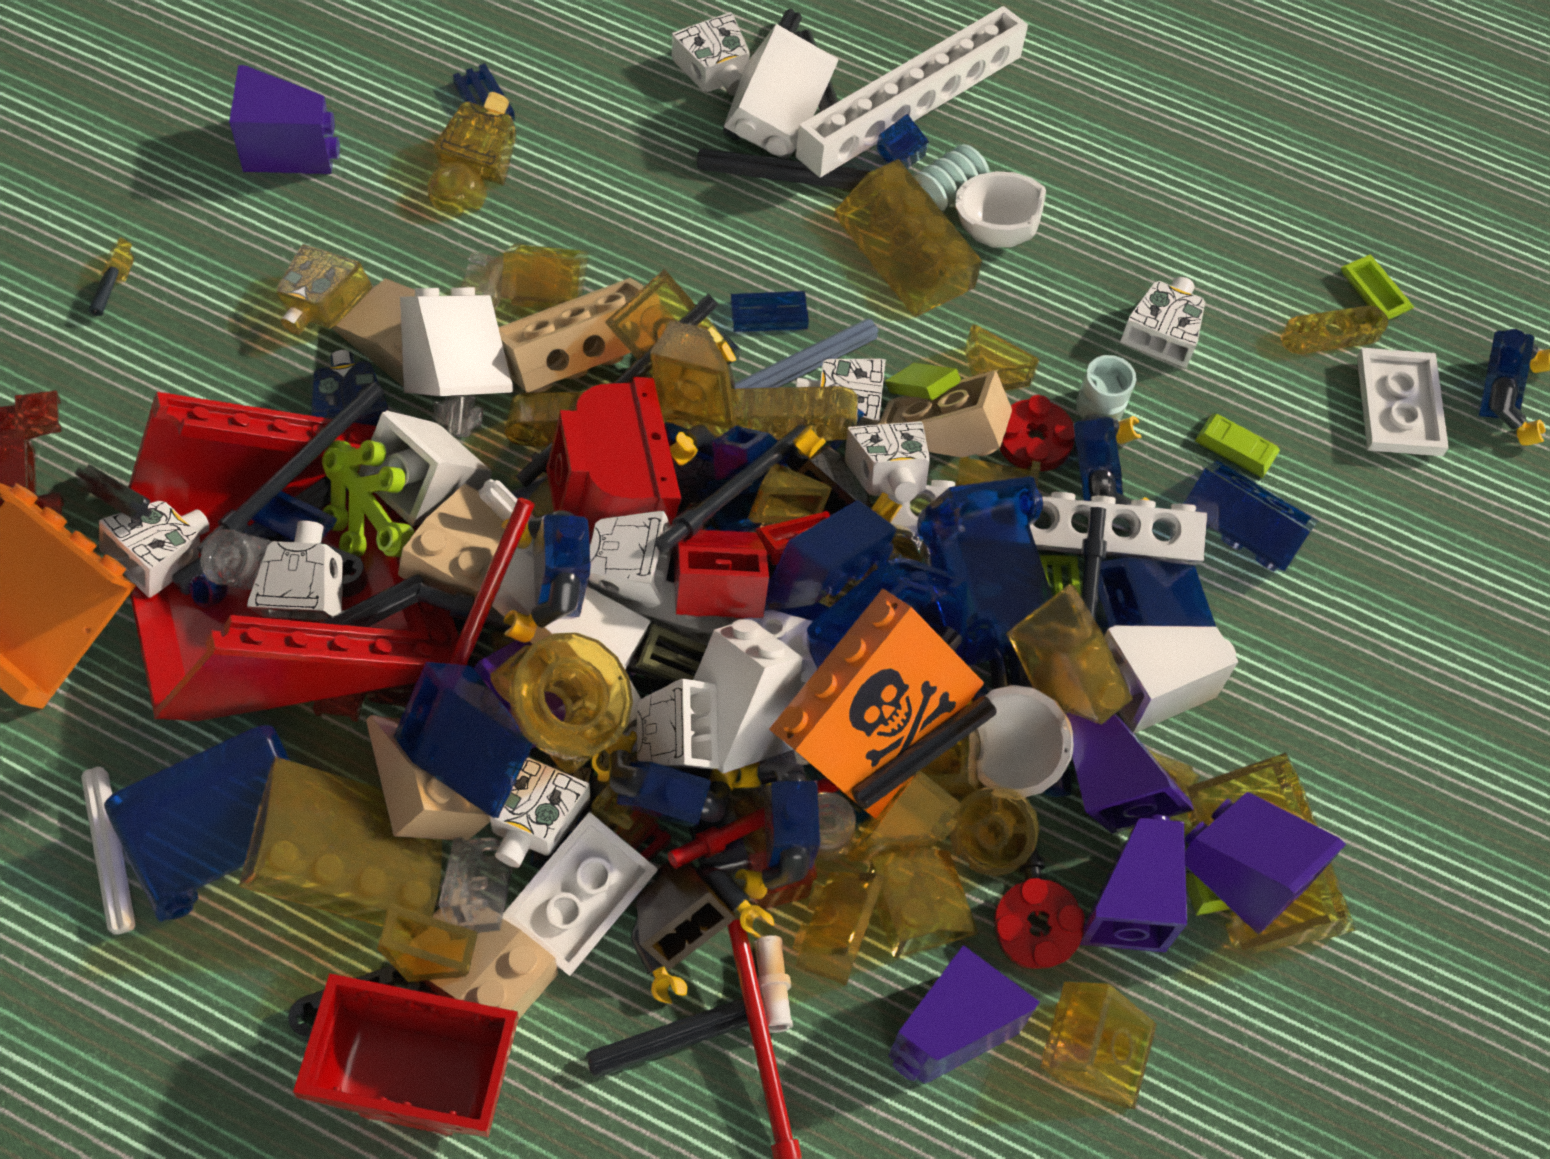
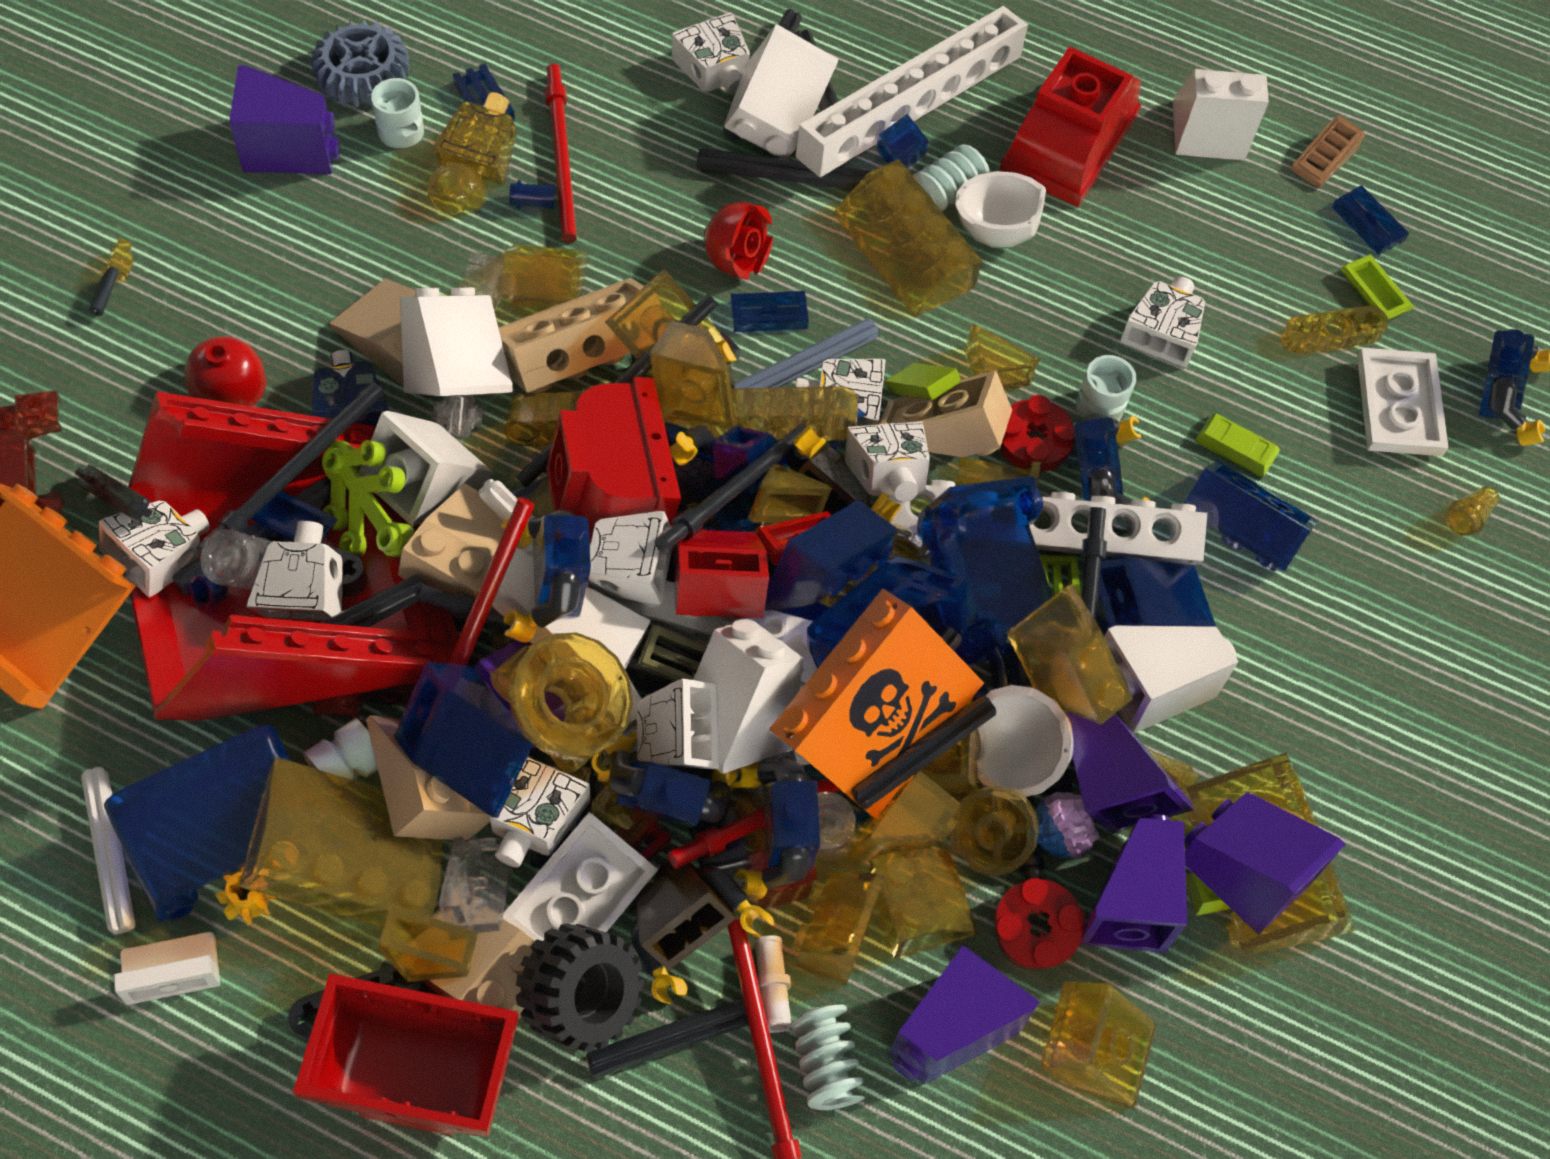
(168, 968): none -> white panel
(225, 371): none -> red cylinder
(250, 908): none -> yellow gear
(320, 288): clear yellow torso -> none
(347, 754): none -> light aqua wheel
(360, 53): none -> sand blue gear
(397, 113): none -> light aqua wheel
(531, 195): none -> clear blue pin
(551, 983): none -> black tyre
(556, 99): none -> red bar
(738, 239): none -> red cylinder
(825, 1058): none -> light aqua piece
(1065, 826): none -> lavender piece
(1074, 126): none -> red container
(1218, 113): none -> white slope
(1340, 134): none -> medium nougat slope
(1365, 222): none -> clear blue tile
(1471, 512): none -> clear yellow cone

